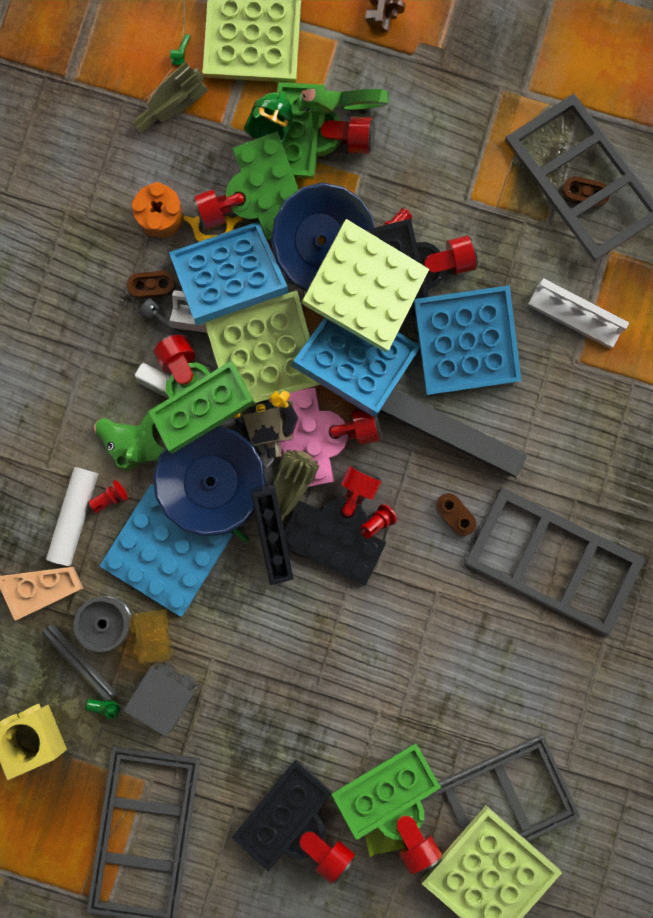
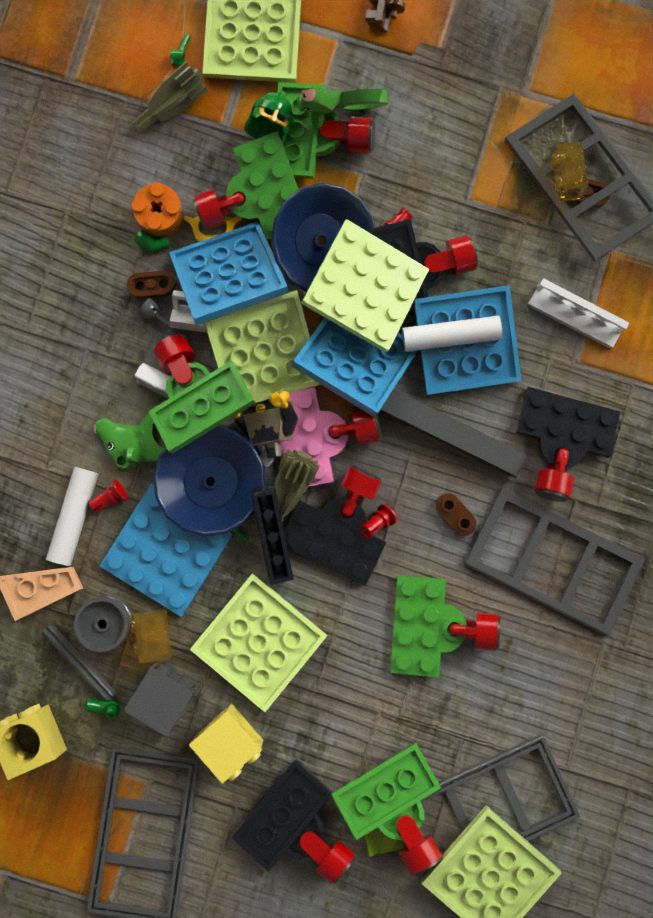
(149, 244): none -> green arm
(227, 744): none -> light yellow brick
(258, 642): none -> yellowish green plate
(430, 627): none -> bright green plate
(452, 333): none -> white brick
(565, 435): none -> black plate
(570, 171): none -> clear yellow brick

